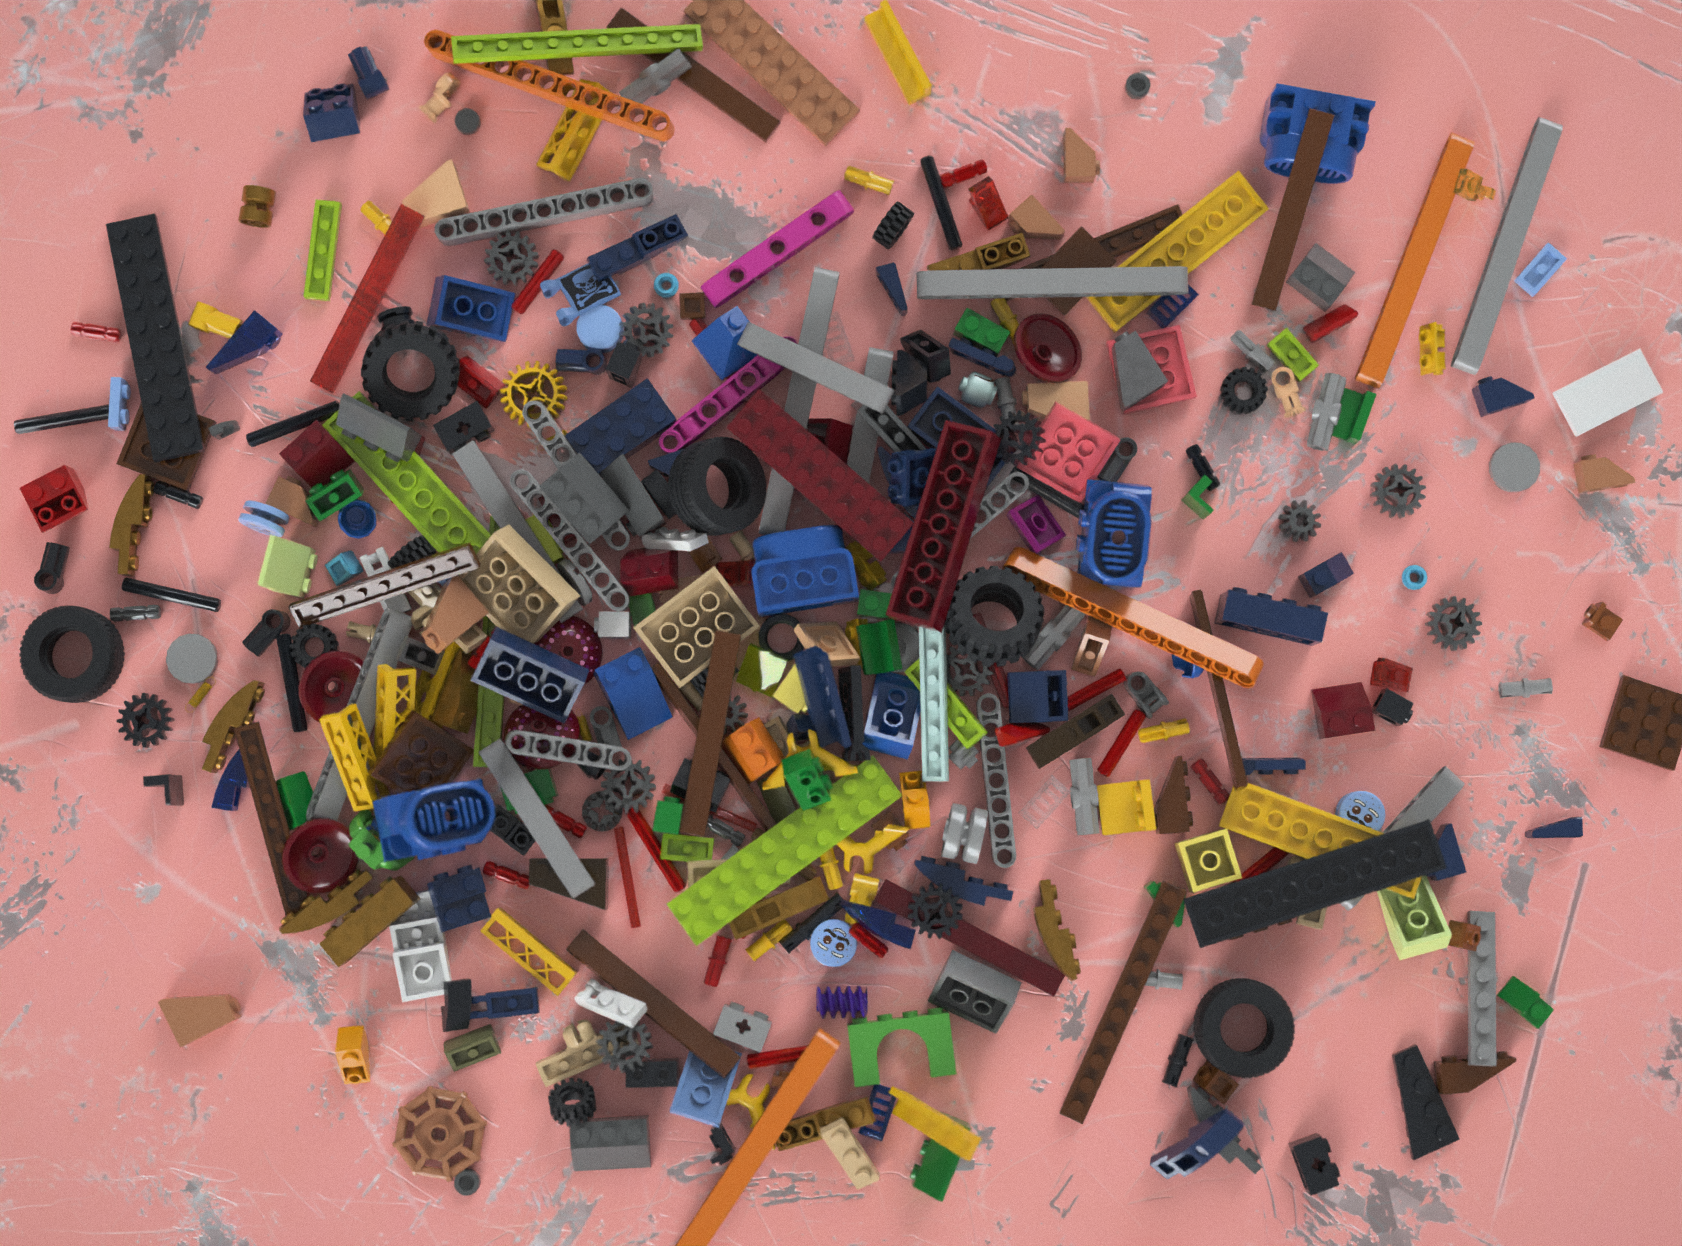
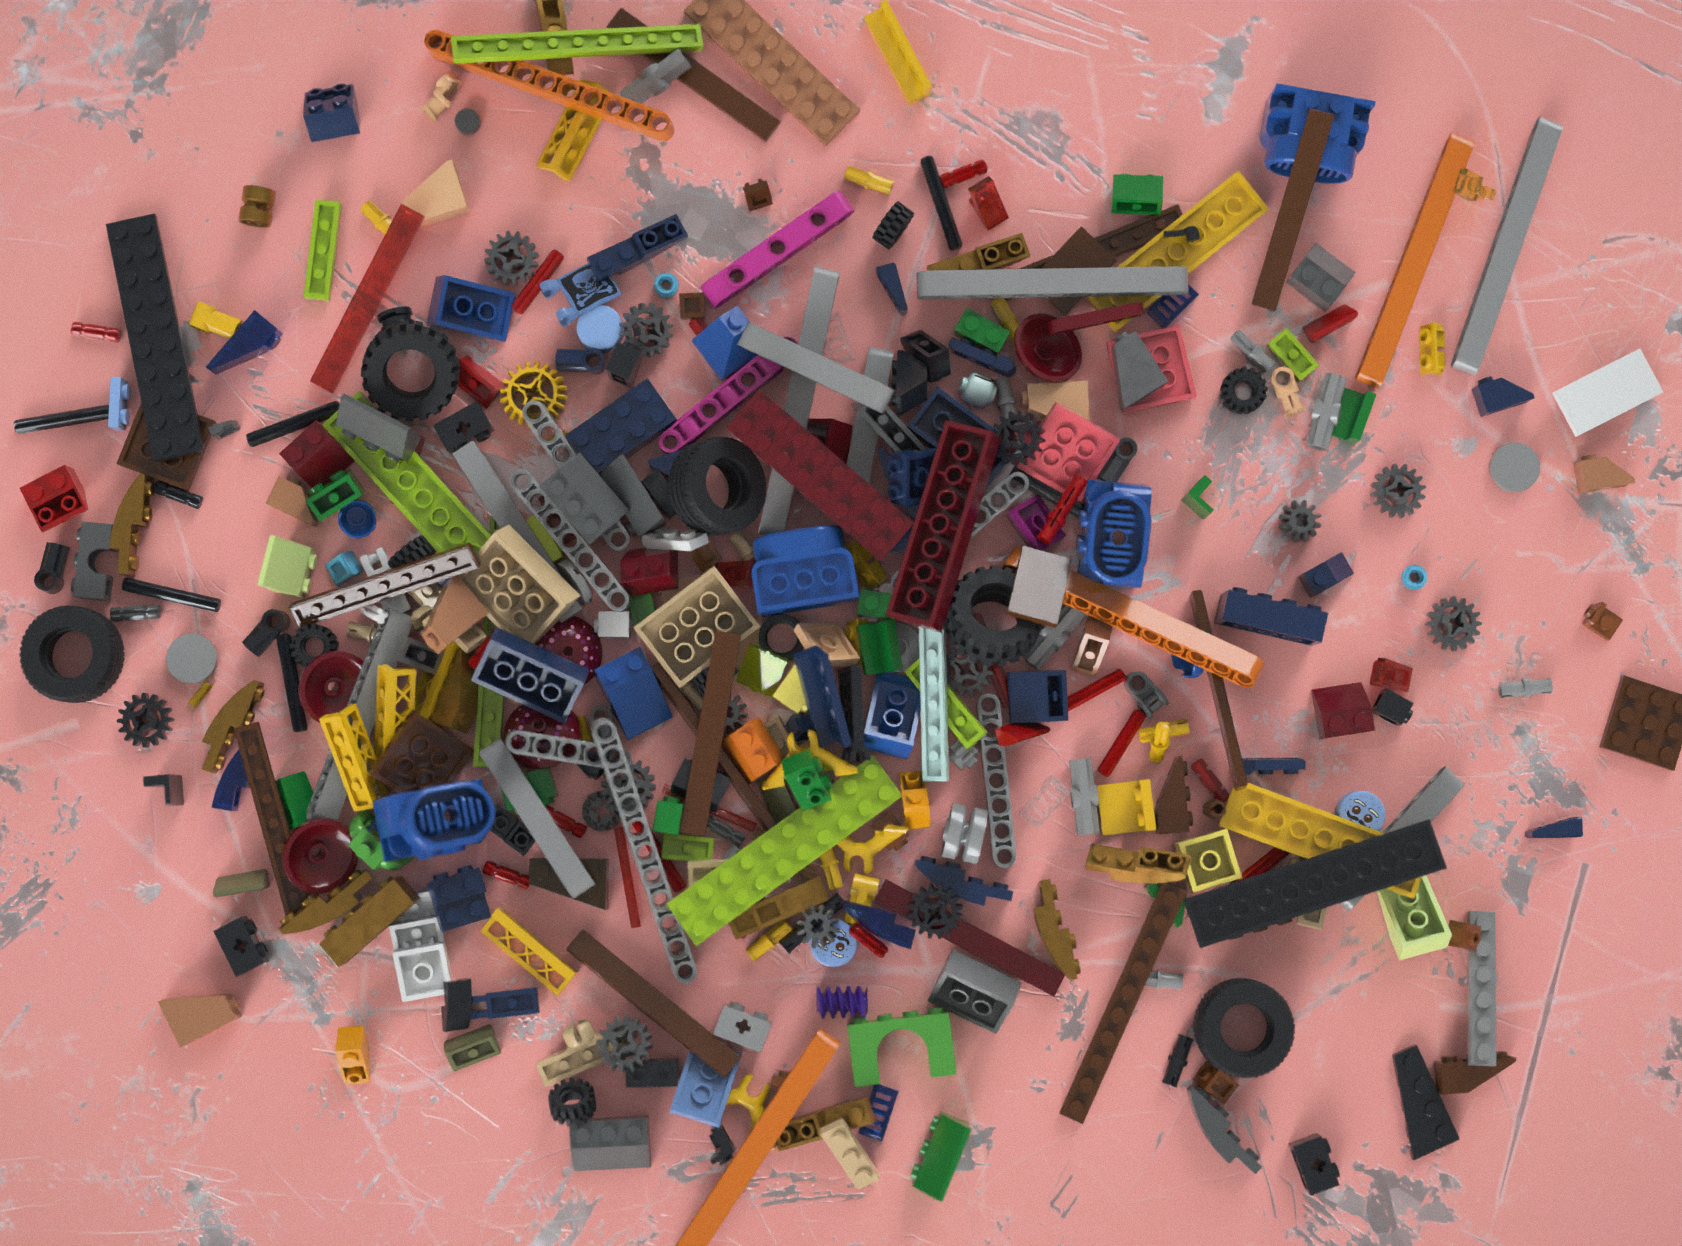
(88, 583): none -> dark grey arch
(230, 938): none -> black brick
(241, 883): none -> olive slope
(263, 518): light blue head -> none
(369, 76): dark blue piece -> none
(374, 613): none -> white axle
(443, 1119): nougat plate -> none
(467, 1182): dark grey tile -> none
(533, 207): light grey beam -> none
(611, 1003): white plate -> none
(635, 841): none -> light grey beam
(717, 961): red axle -> none
(757, 195): none -> reddish brown tile
(774, 1057): red axle -> none
(827, 925): none -> dark grey gear
(935, 1124): yellow fence -> none
(1034, 221): nougat slope -> none
(1039, 586): none -> tile
(1060, 511): none -> red pin
(1075, 731): dark brown slope -> none
(1078, 159): nougat slope -> none
(1095, 318): none -> dark red beam
(1137, 86): dark grey tile -> none
(1137, 194): none -> green brick
(1144, 866): none -> pearl gold slope
(1159, 742): none -> yellow axle
(1191, 233): none -> black hand
(1200, 1146): dark blue slope -> none
(1202, 465): black axle -> none
(1210, 804): none -> reddish brown pin
(1451, 853): dark blue slope -> none
(1525, 1002): green slope -> none
(1540, 269): light blue plate -> none

